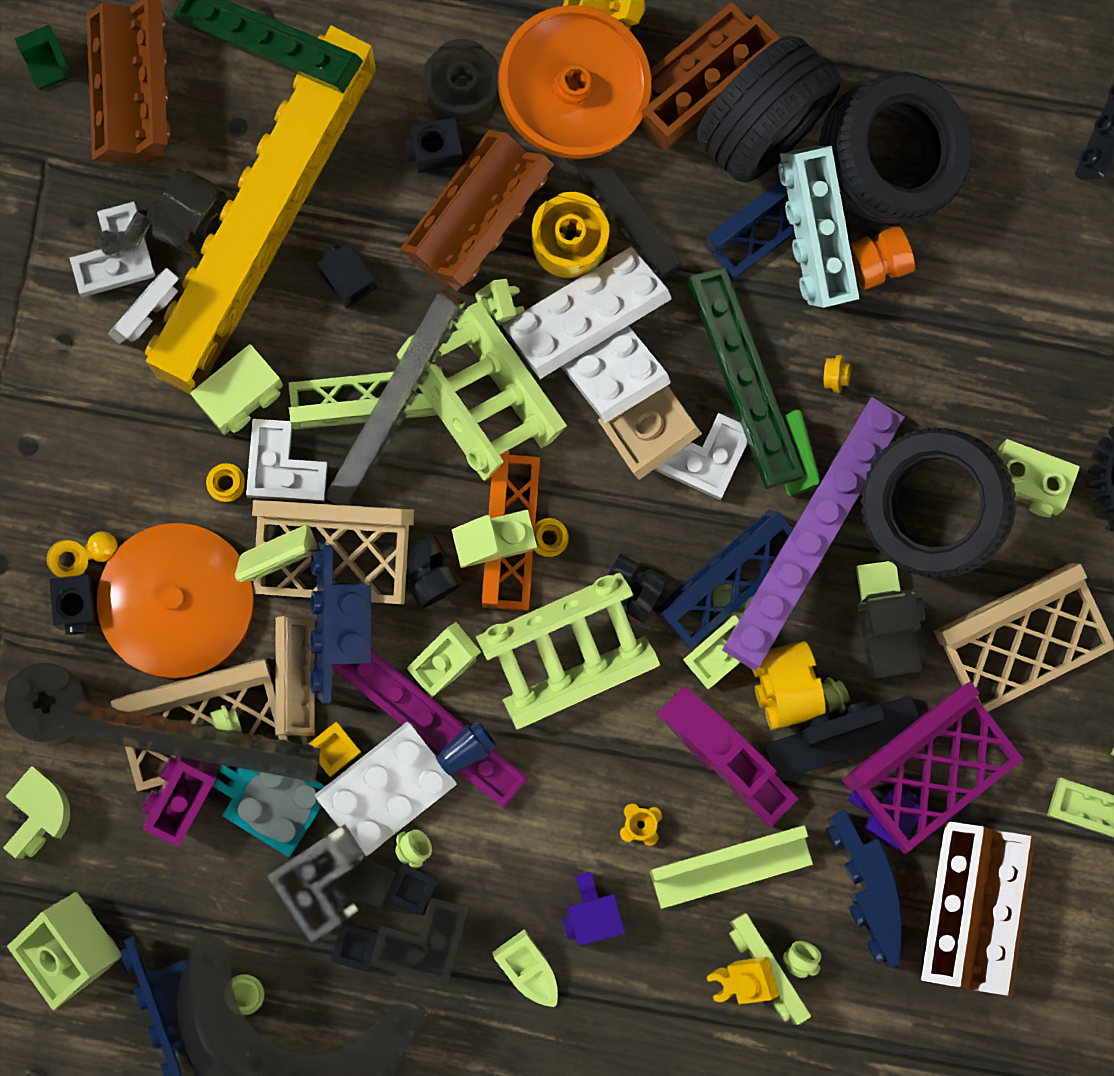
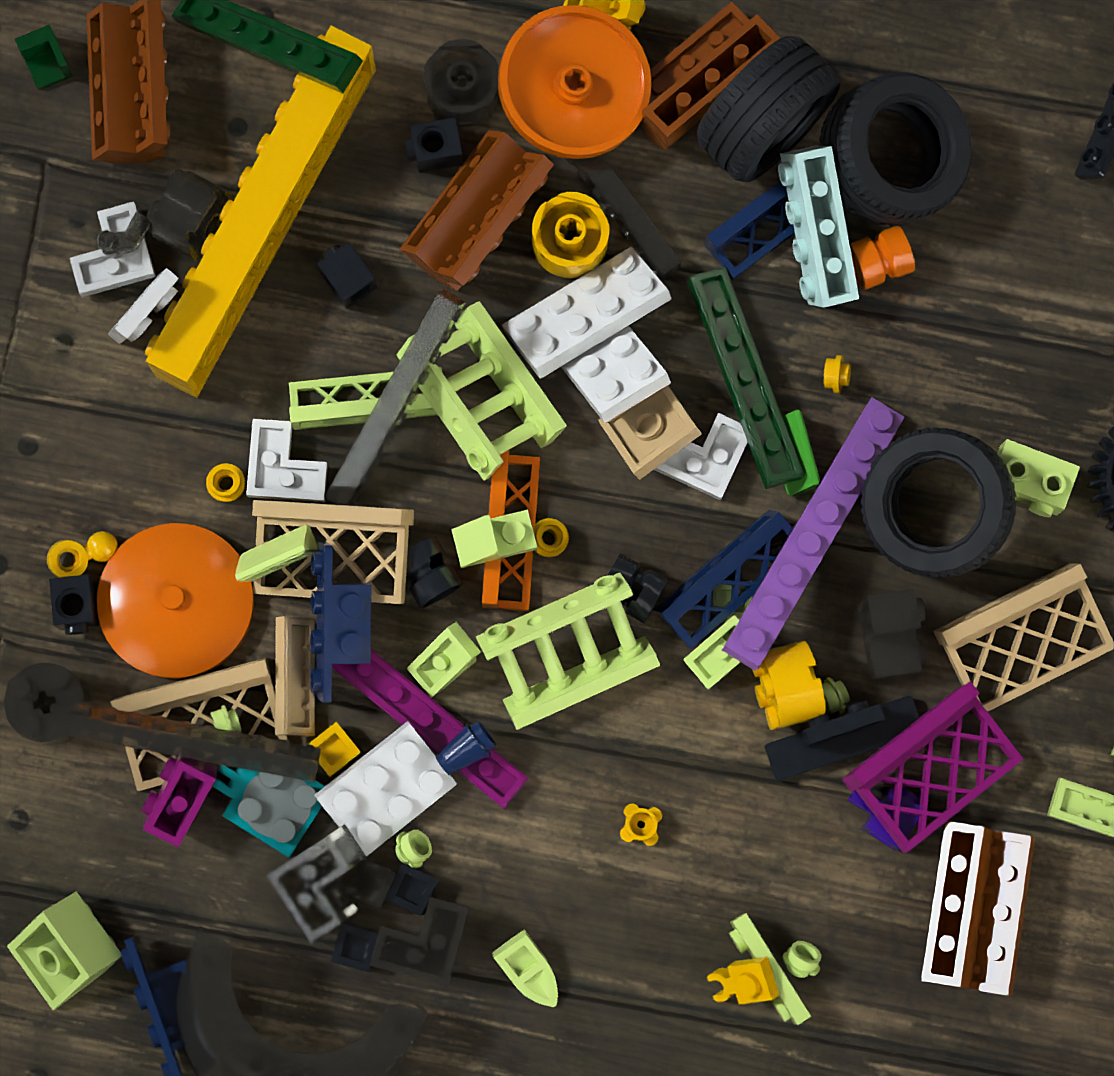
(47, 811): yellowish green brick -> none
(238, 390): yellowish green brick -> none
(248, 993): yellowish green plate -> none
(498, 302): yellowish green tile -> none
(594, 917): dark purple brick -> none
(728, 755): magenta slope -> none
(731, 867): yellowish green fence -> none
(877, 578): yellowish green tile -> none
(878, 902): dark blue slope -> none

